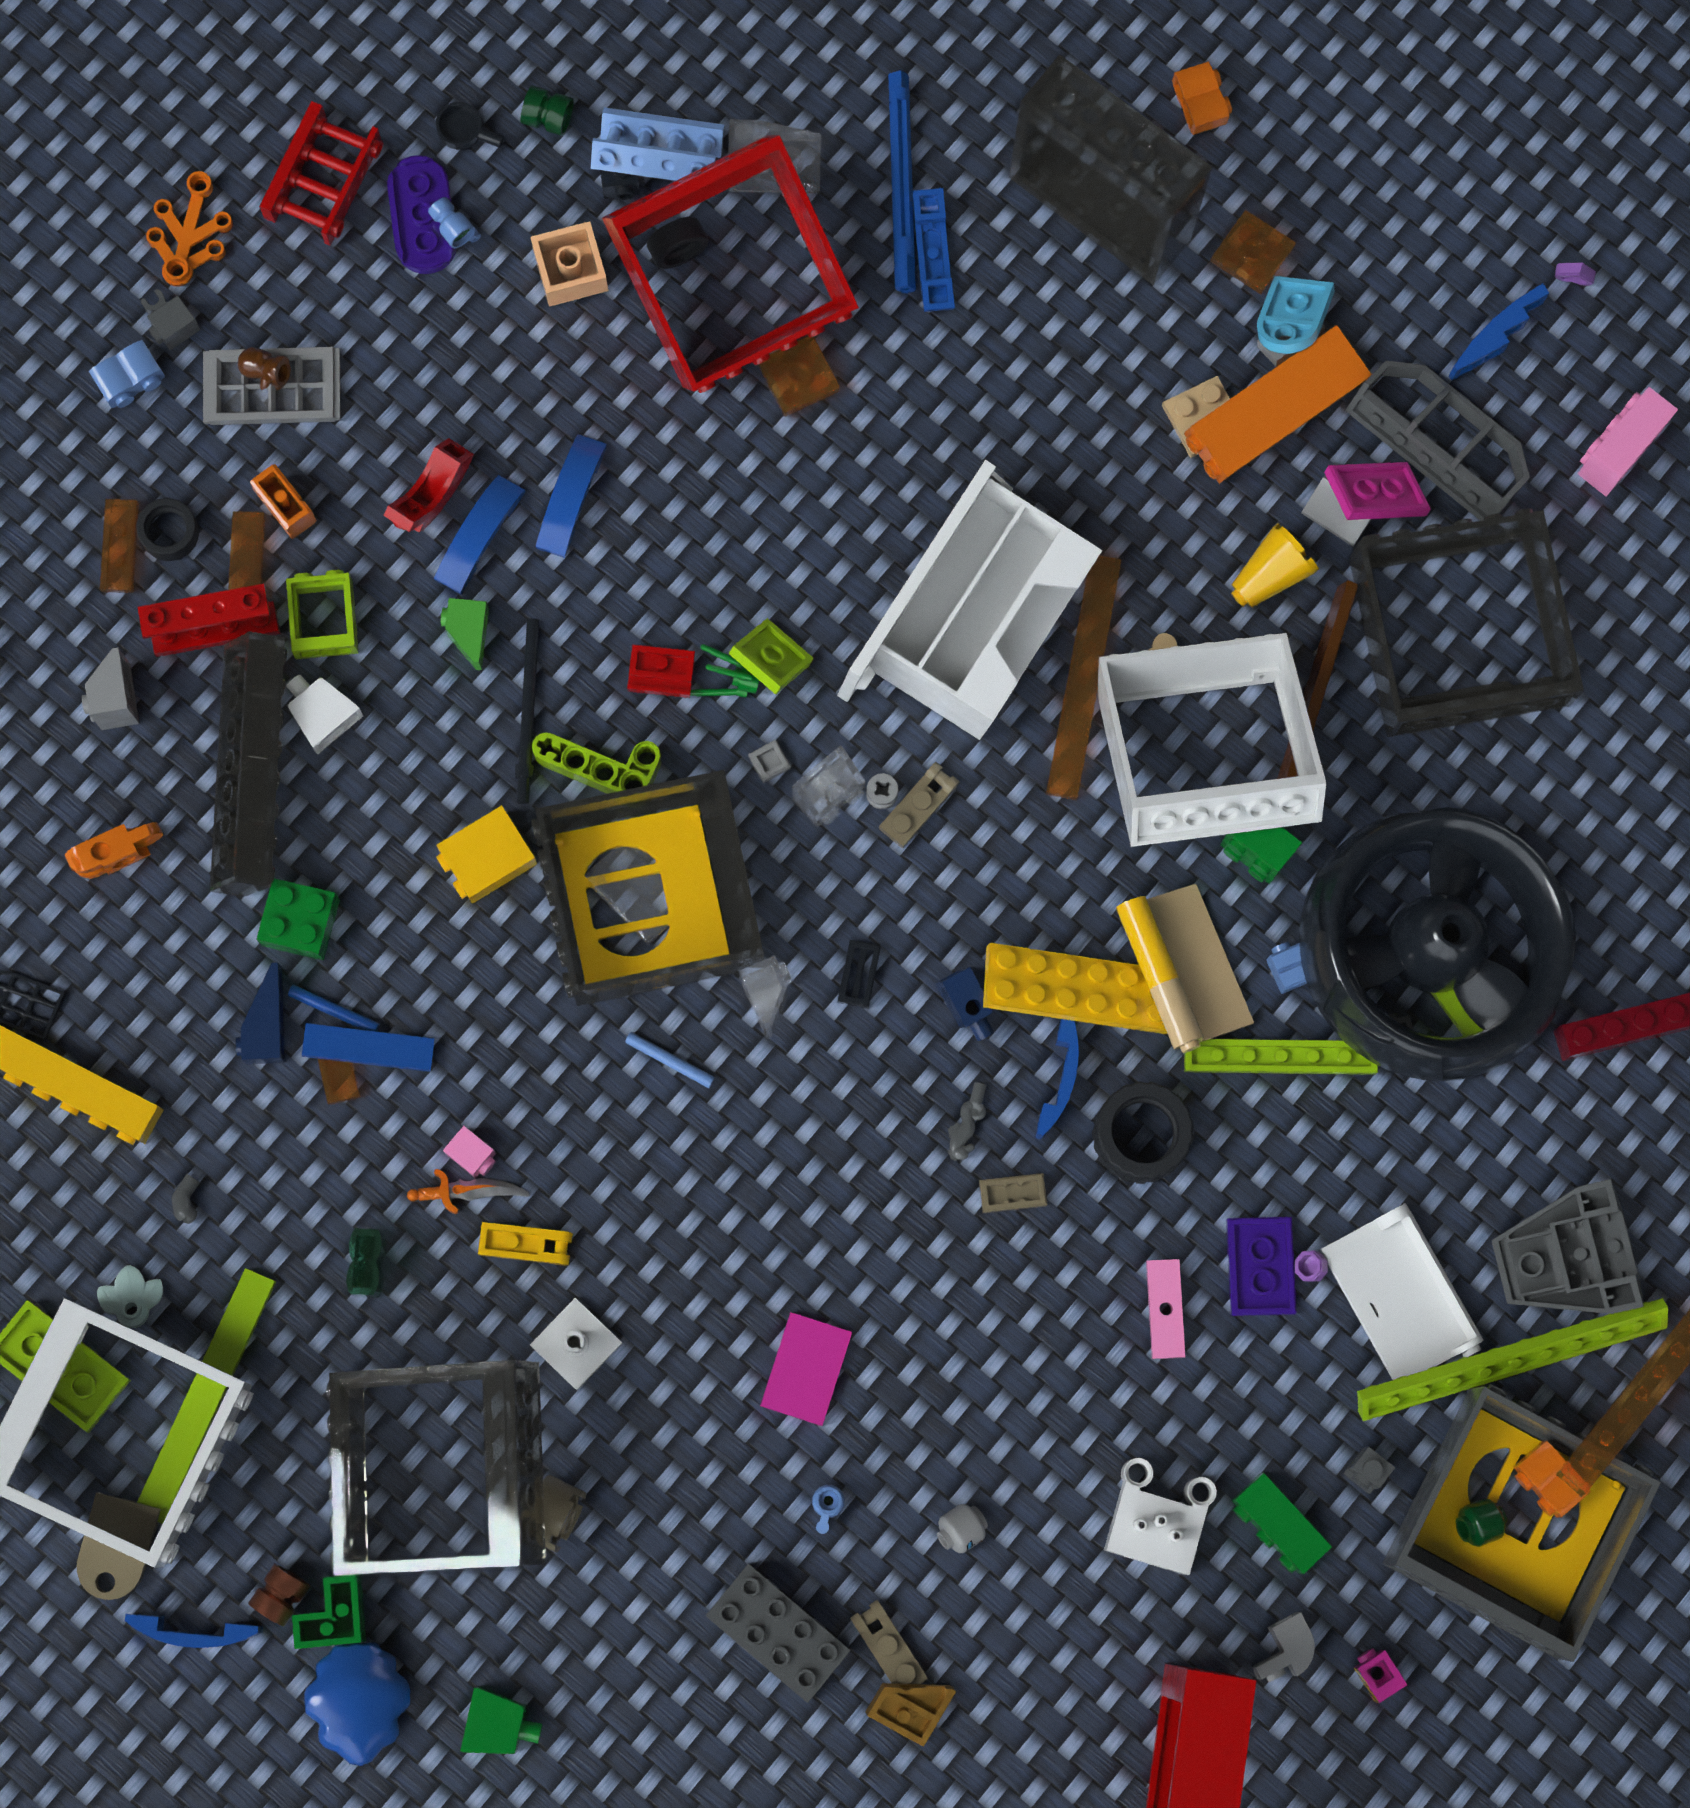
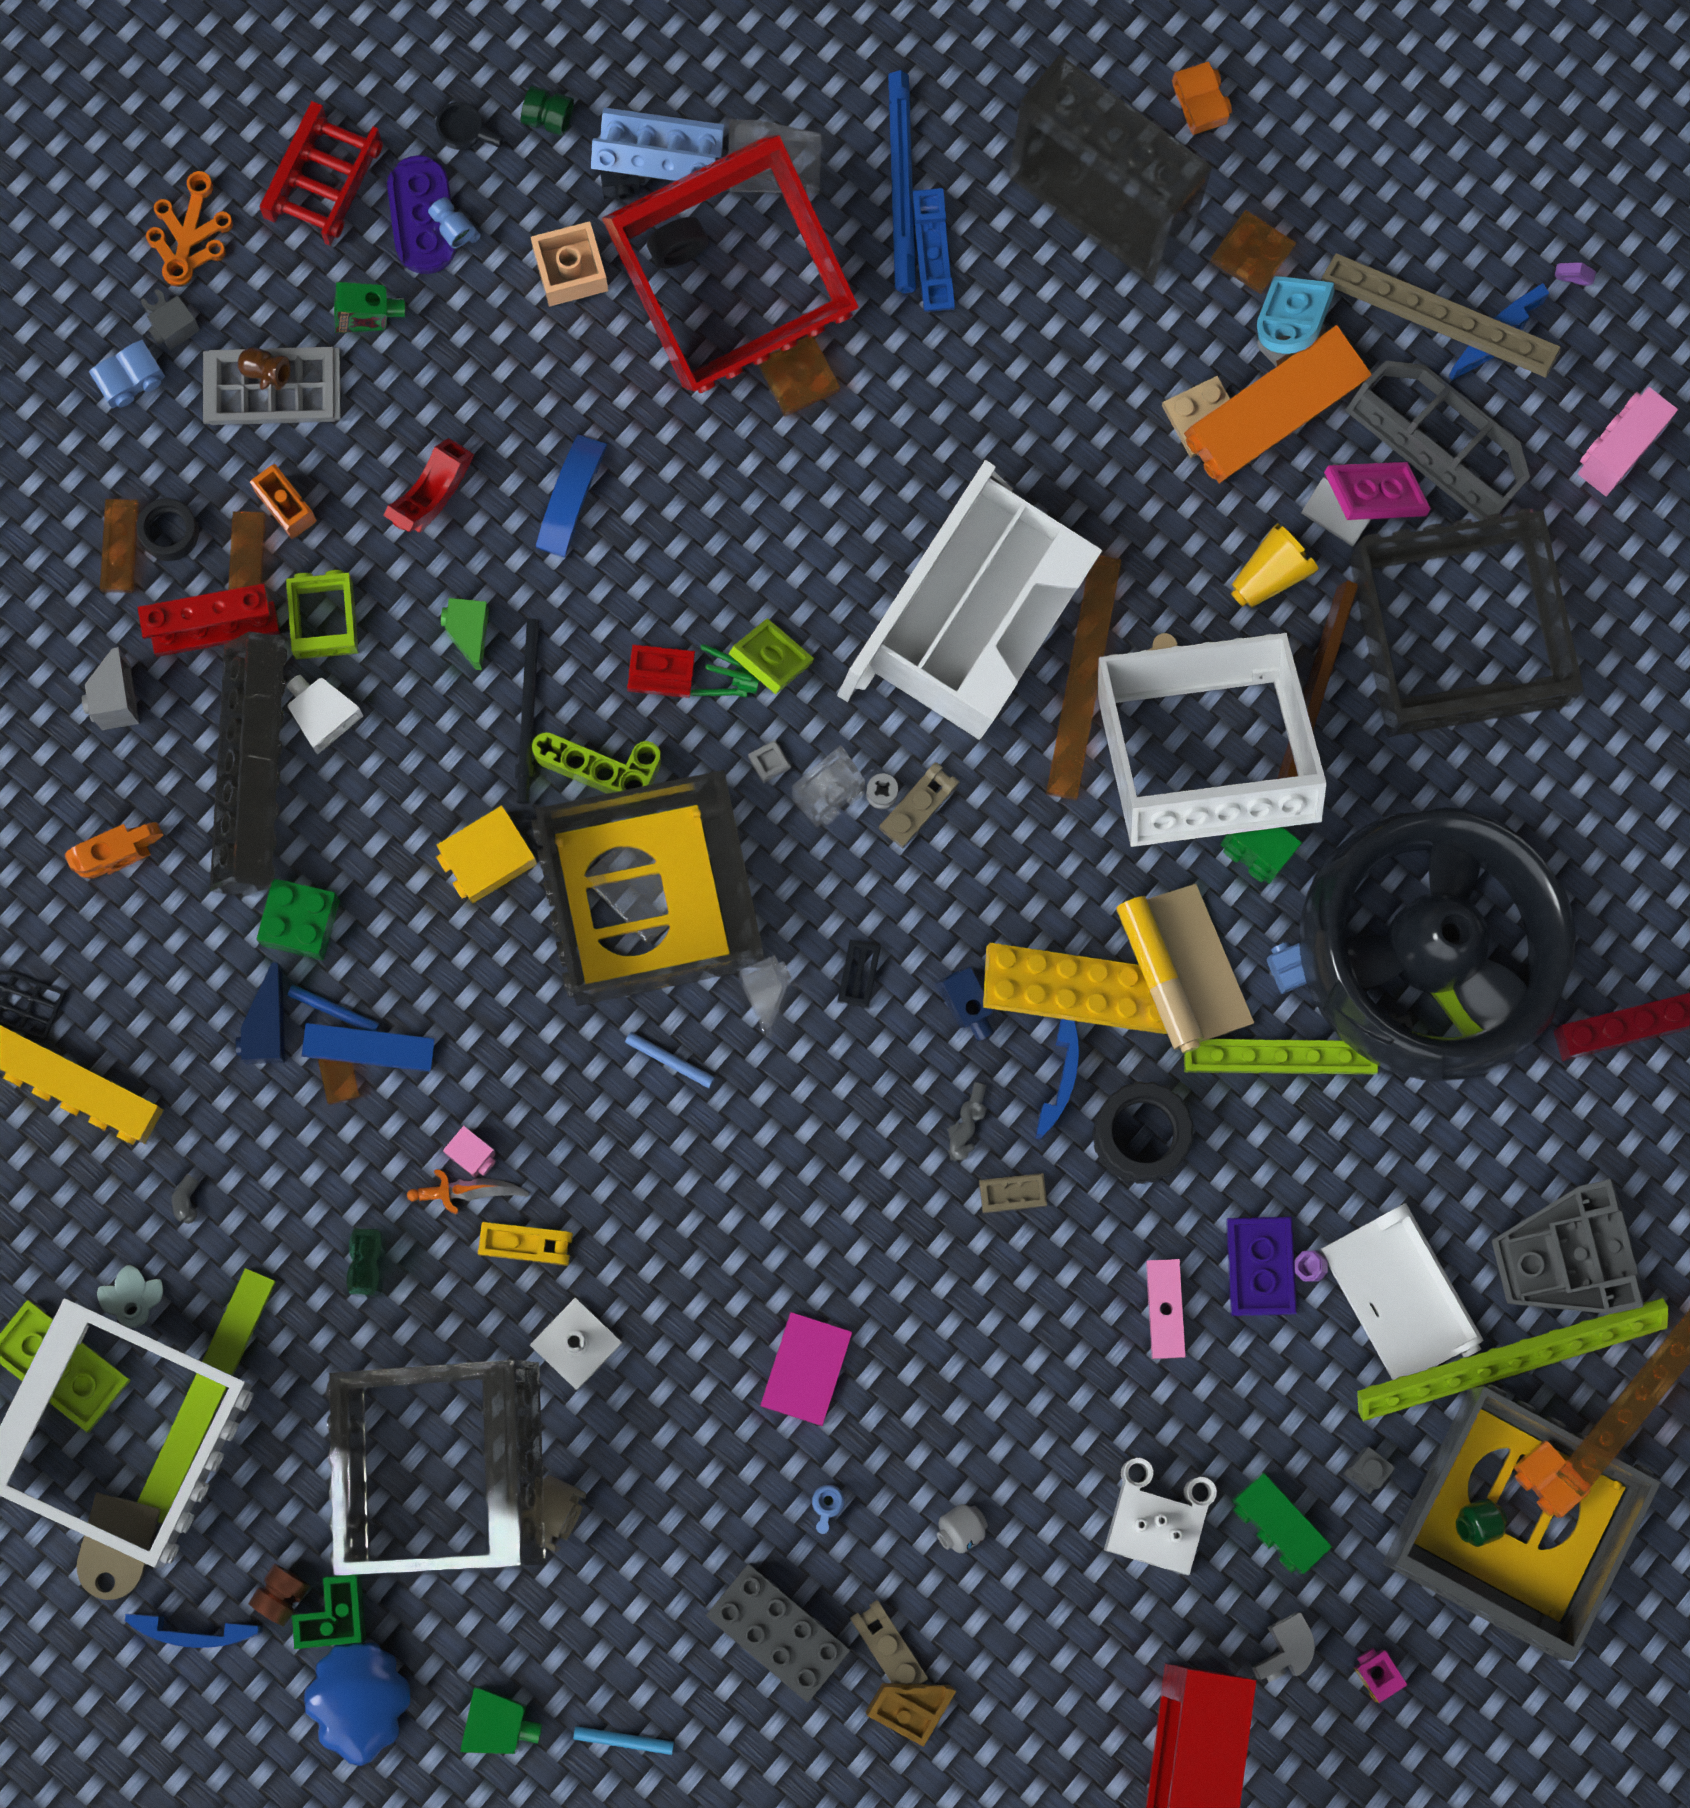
(364, 307): none -> green torso
(477, 533): blue slope -> none
(623, 1740): none -> dark azure bar
(1442, 315): none -> dark tan plate

